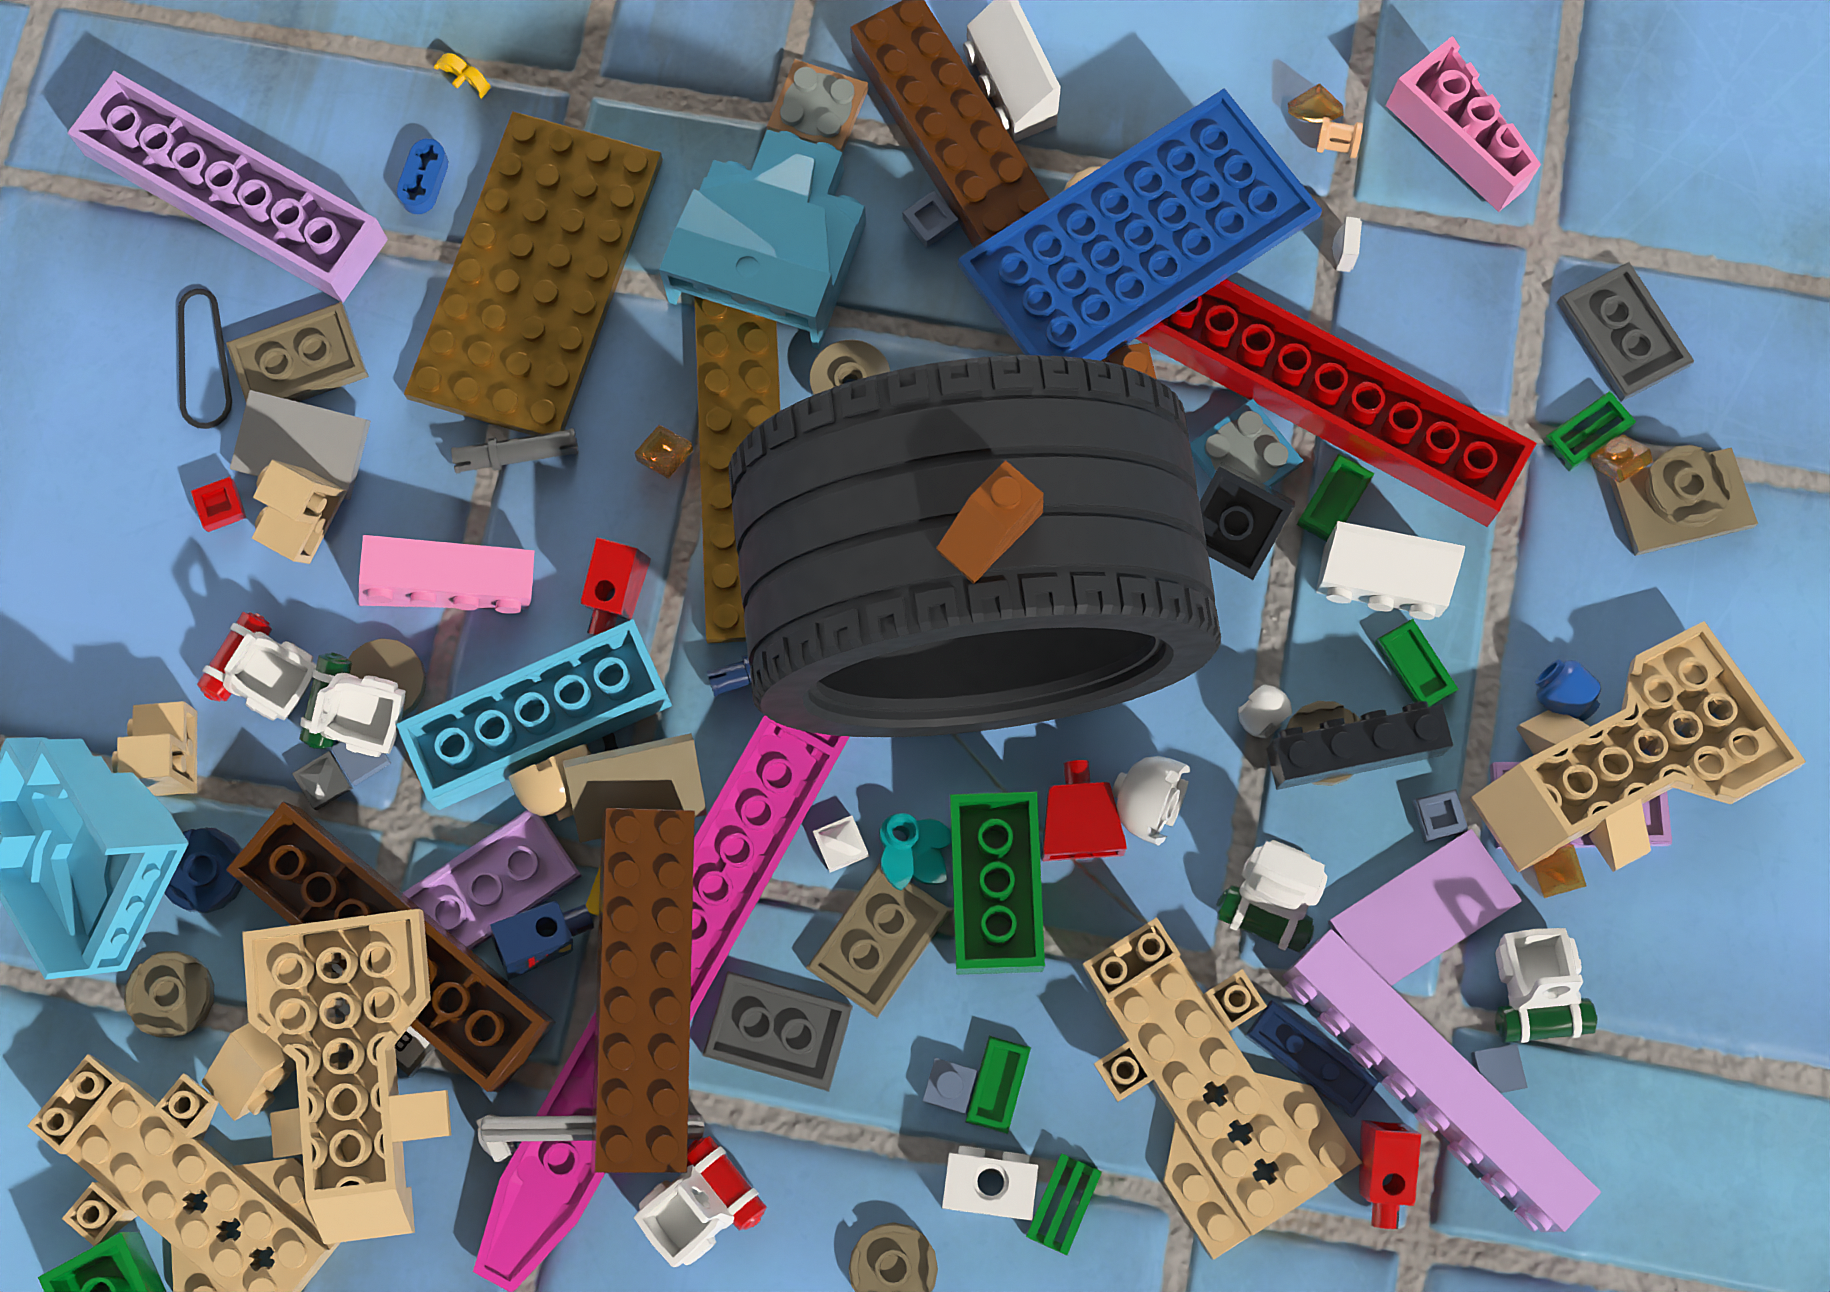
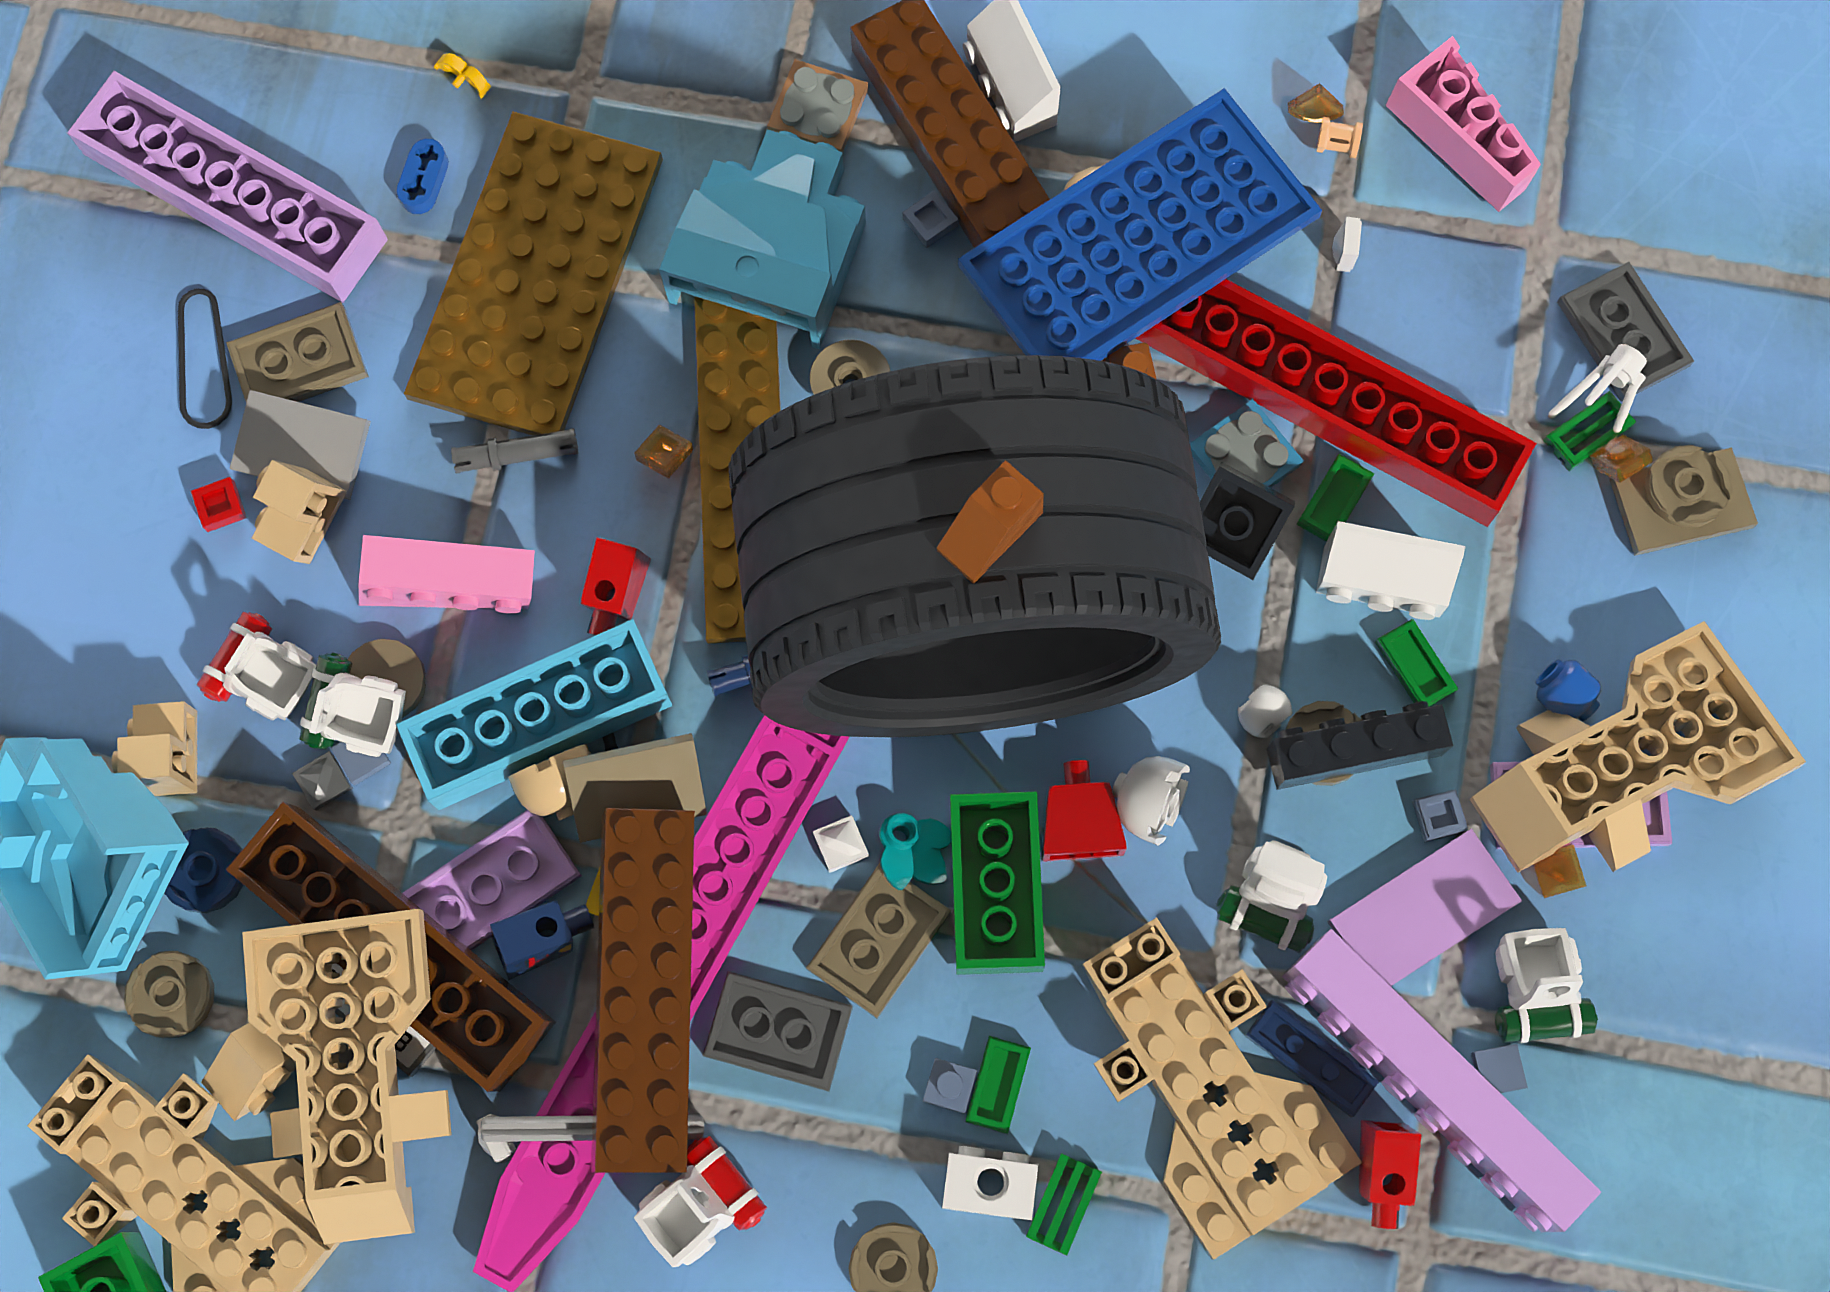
(1618, 369): none -> white plant

